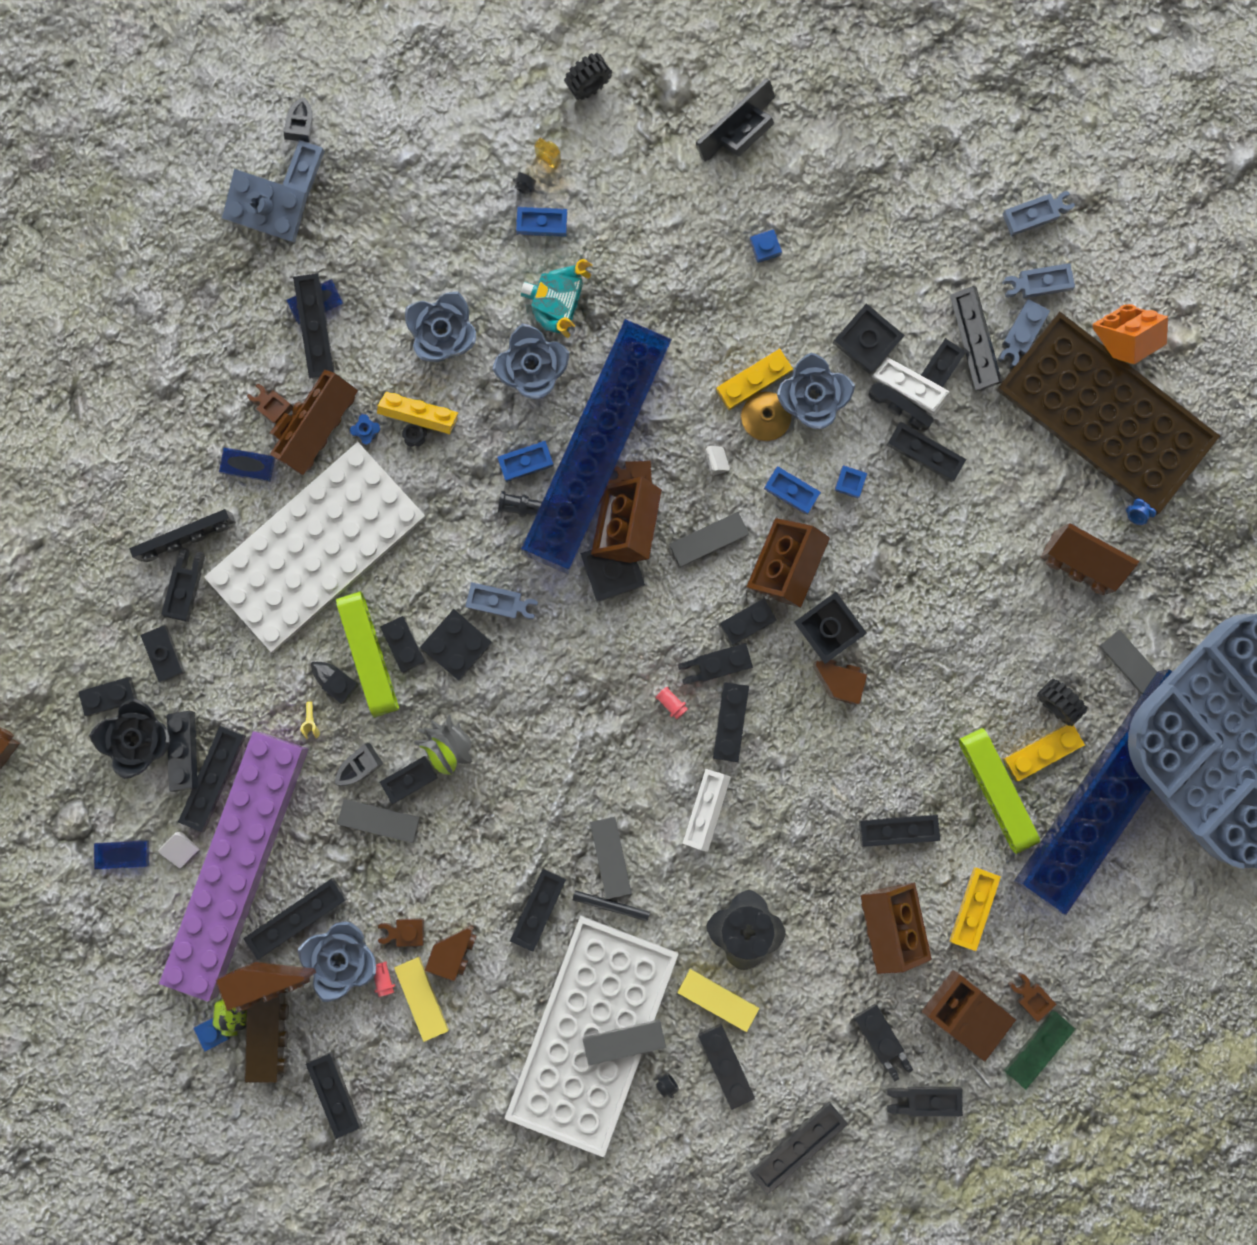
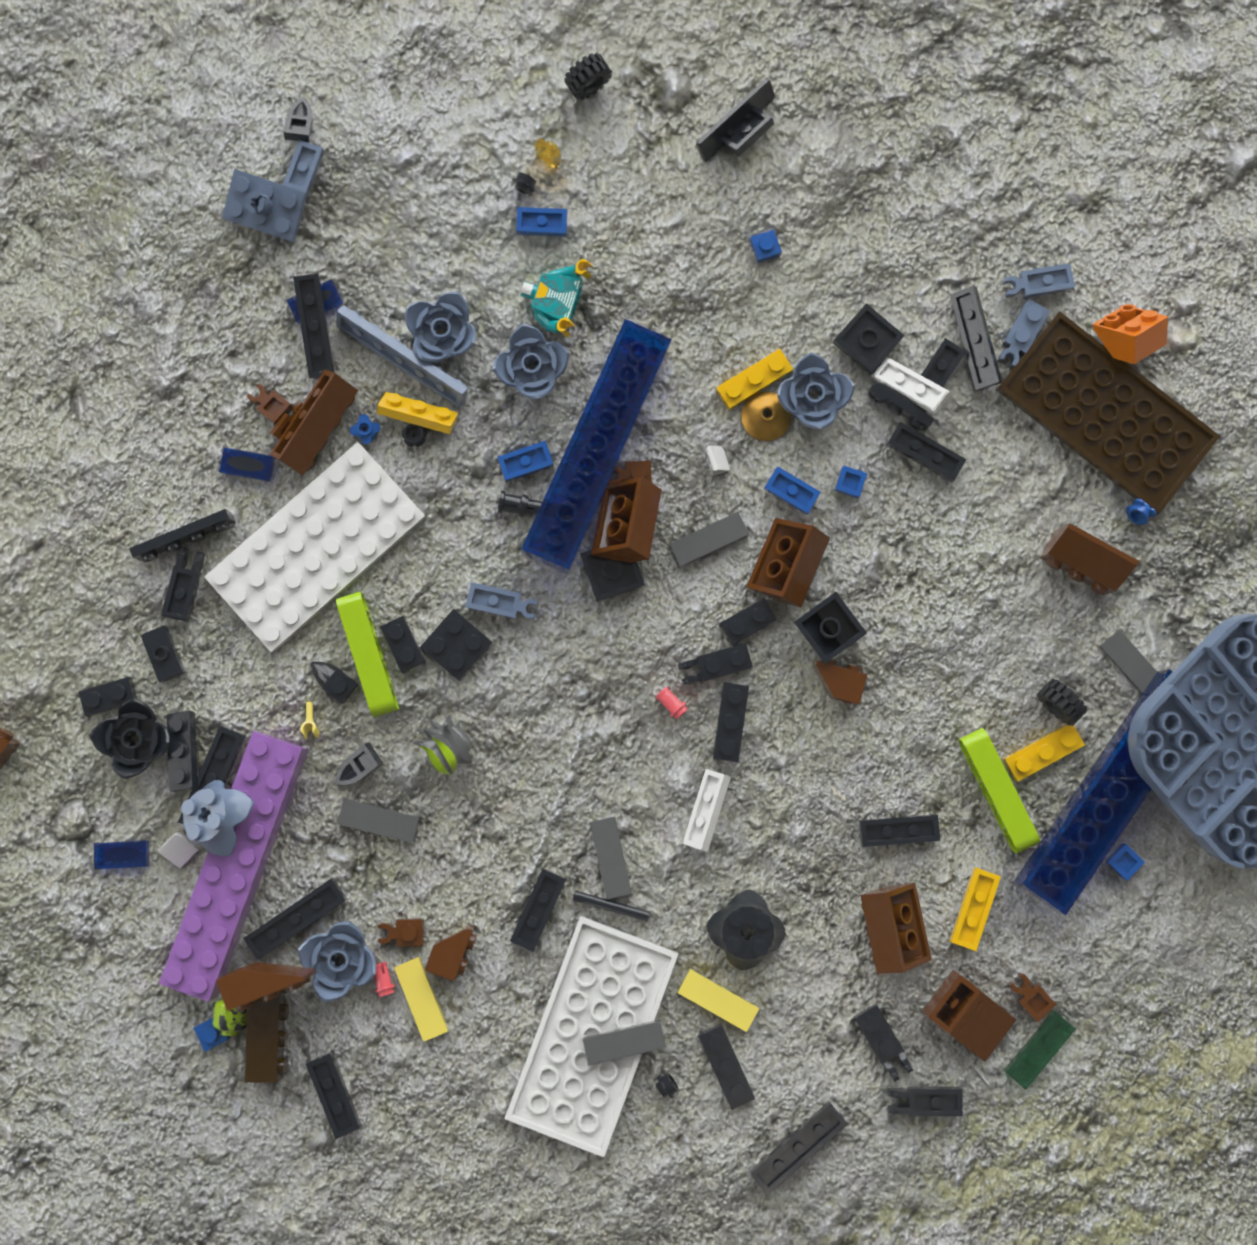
(213, 815): none -> sand blue brick
(401, 356): none -> sand blue plate
(408, 779): black plate -> none
(1035, 213): sand blue plate -> none
(1125, 861): none -> blue plate

